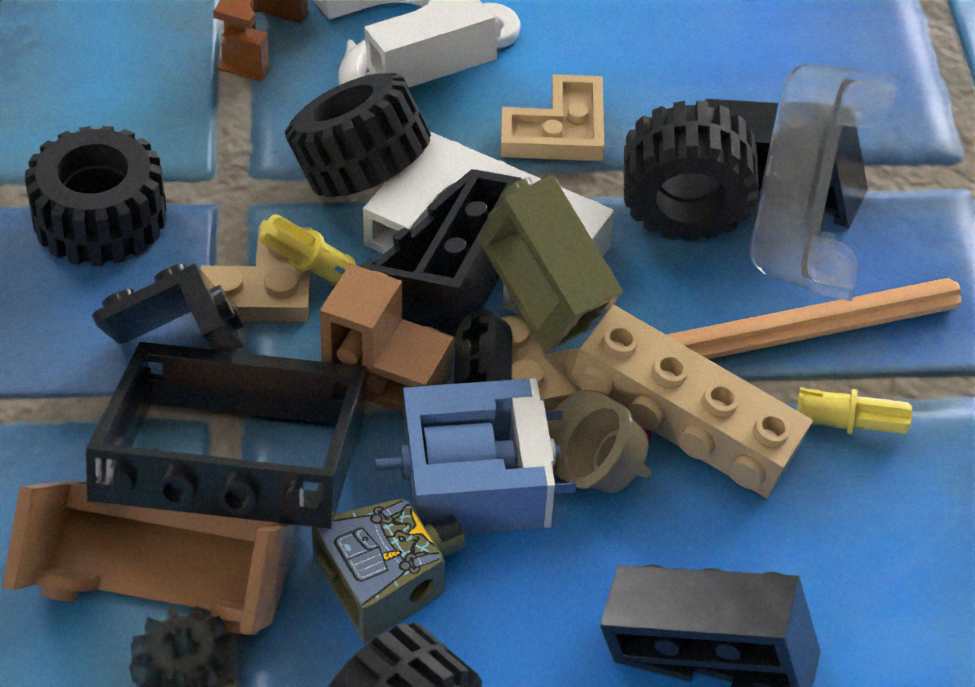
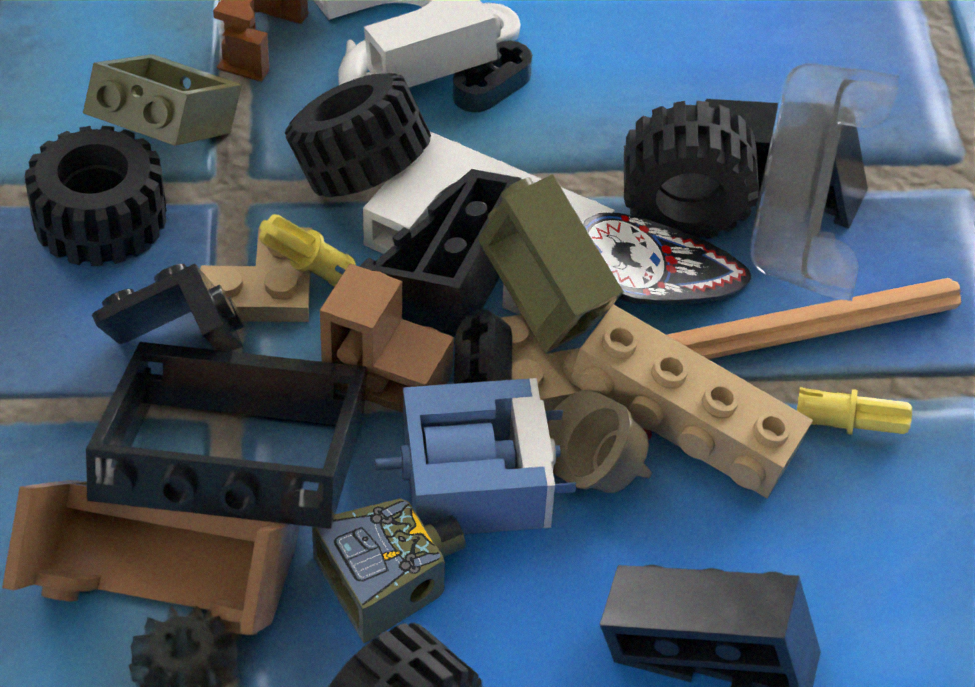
(151, 99): none -> olive window
(498, 77): none -> black beam
(566, 131): tan plate -> none
(664, 263): none -> shield

